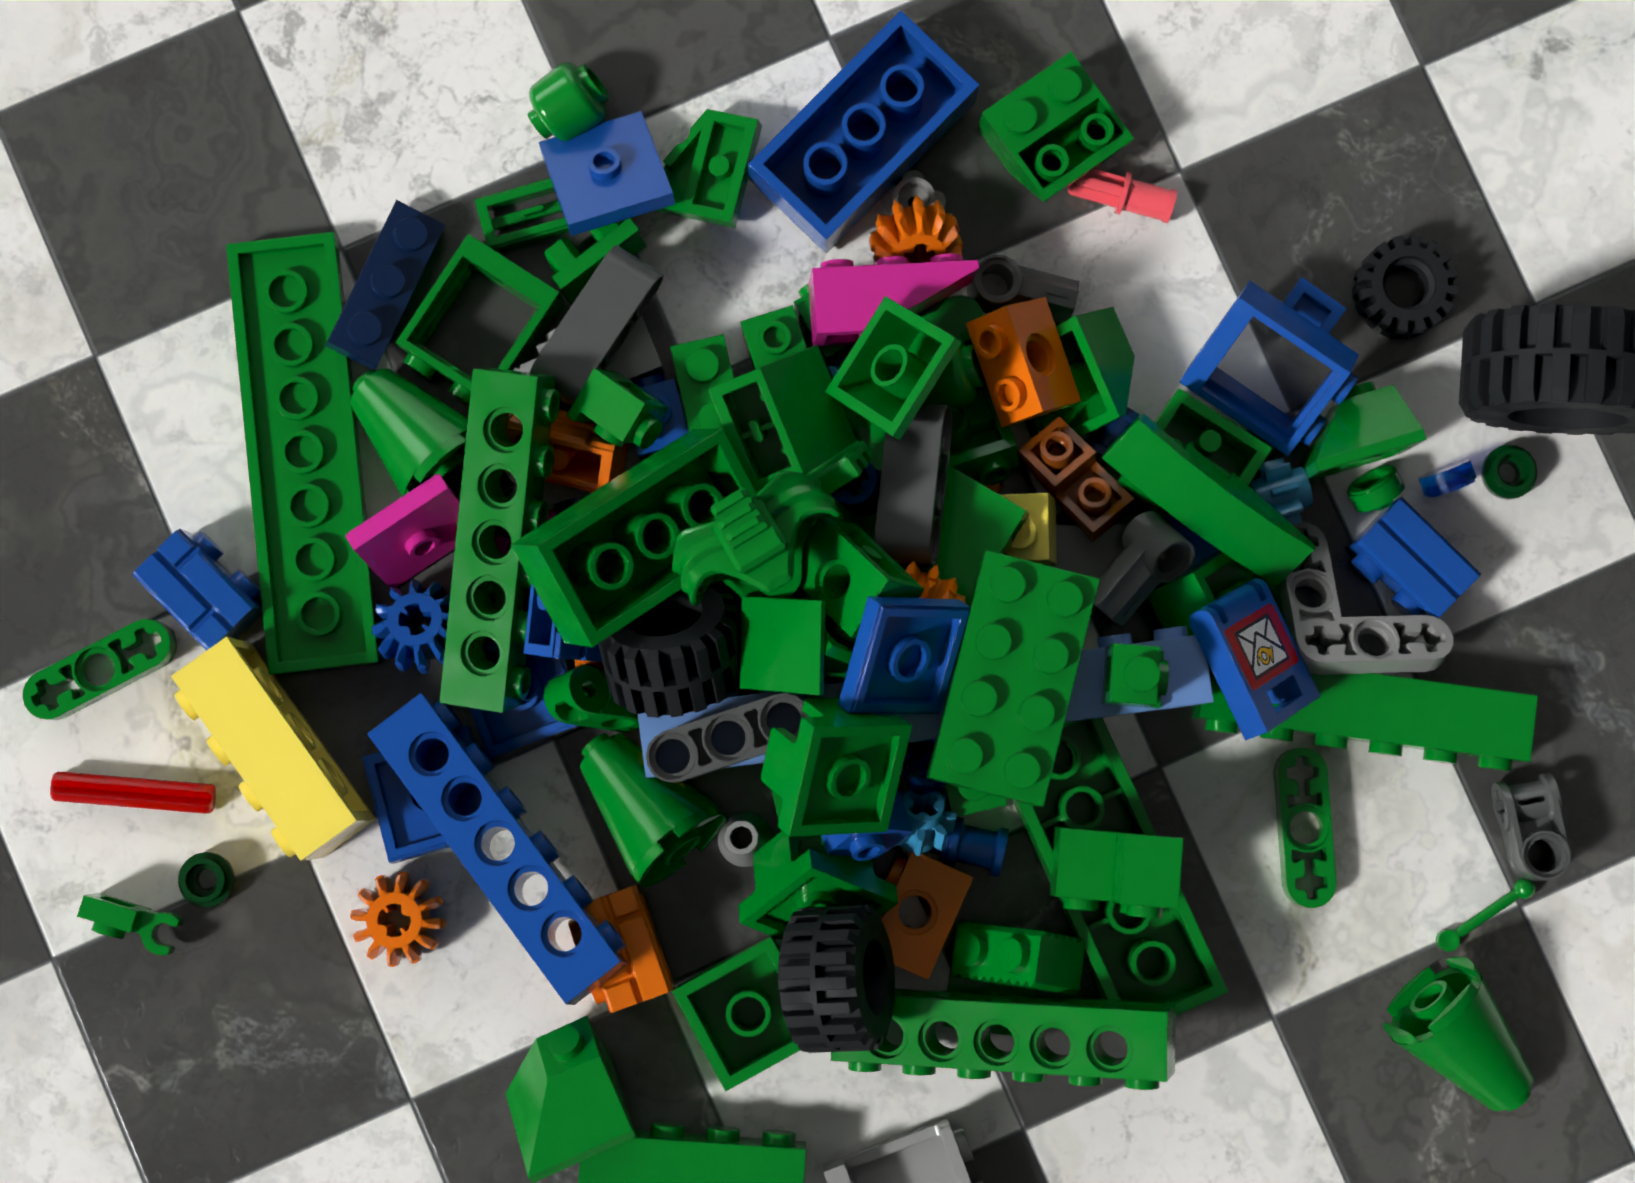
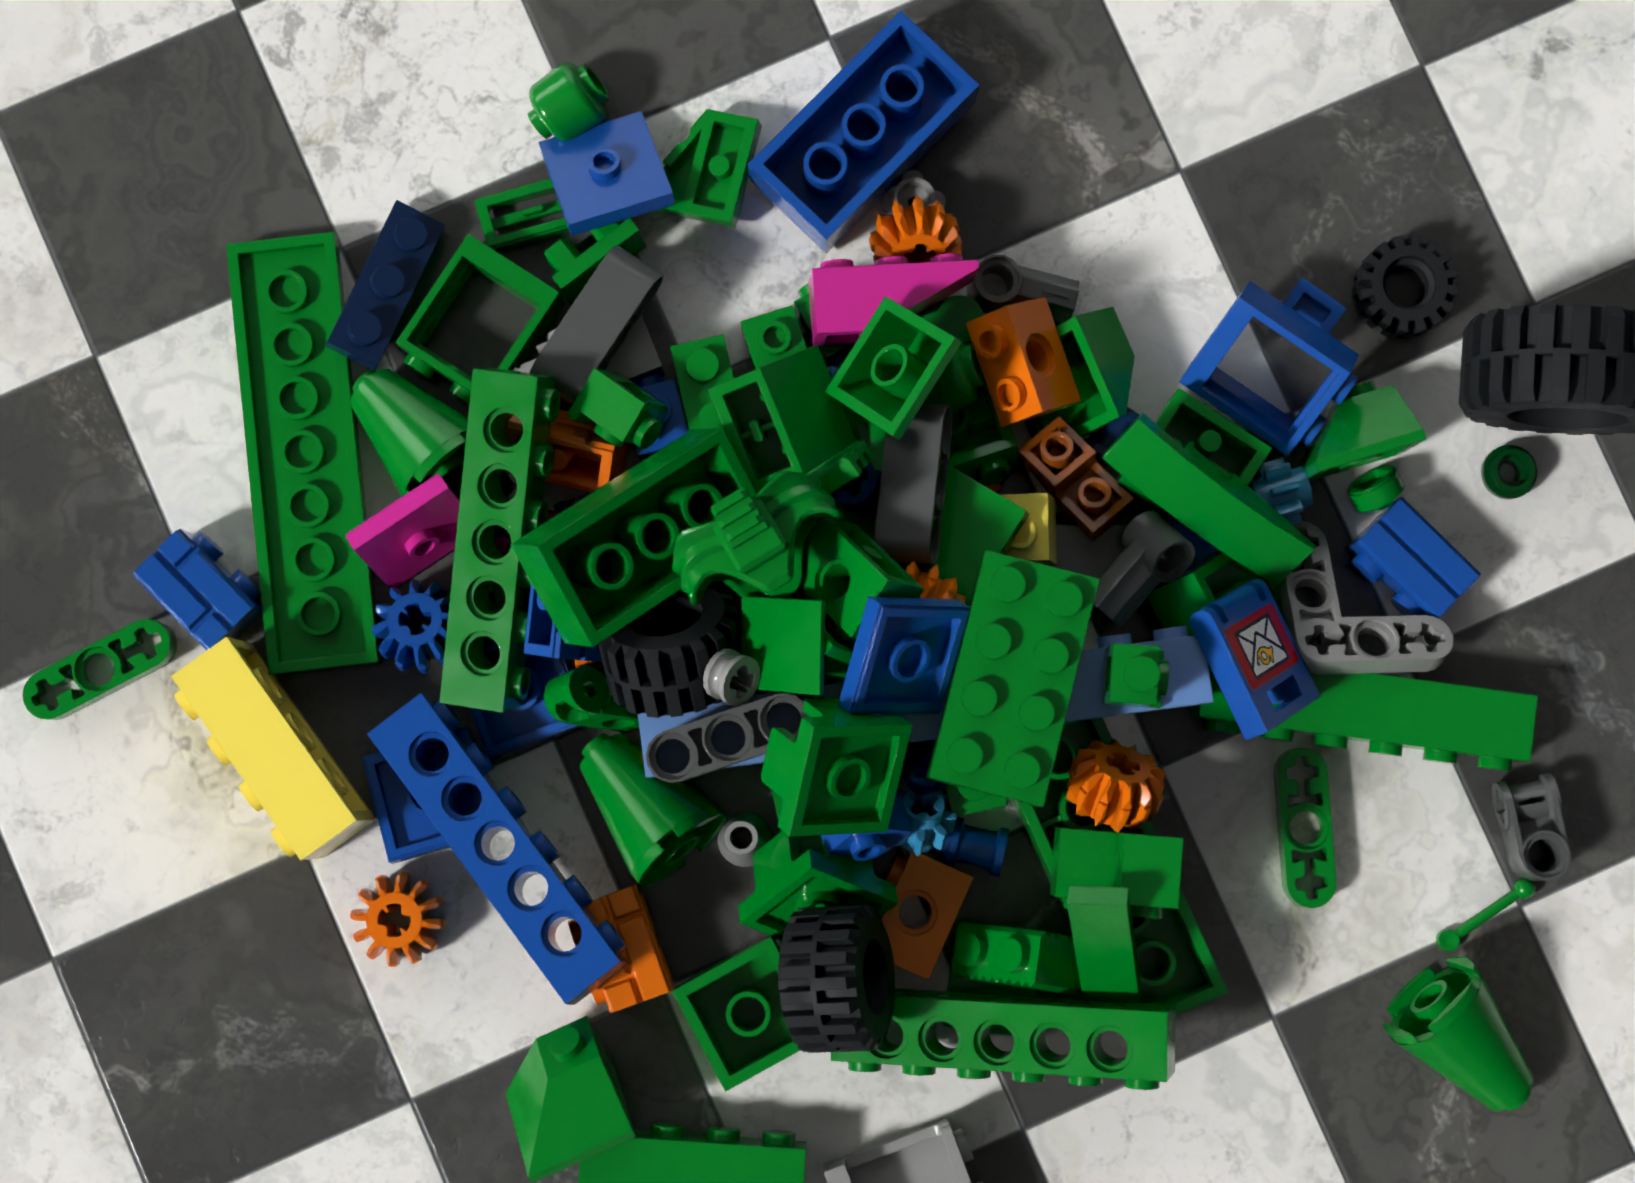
(116, 917): green plate -> none
(133, 792): red axle -> none
(189, 879): dark green plate -> none
(731, 677): none -> light grey bush
(1053, 128): green slope -> none
(1104, 943): none -> green tile
(1115, 785): none -> orange gear
(1125, 194): coral axle -> none
(1447, 478): clear blue tile -> none

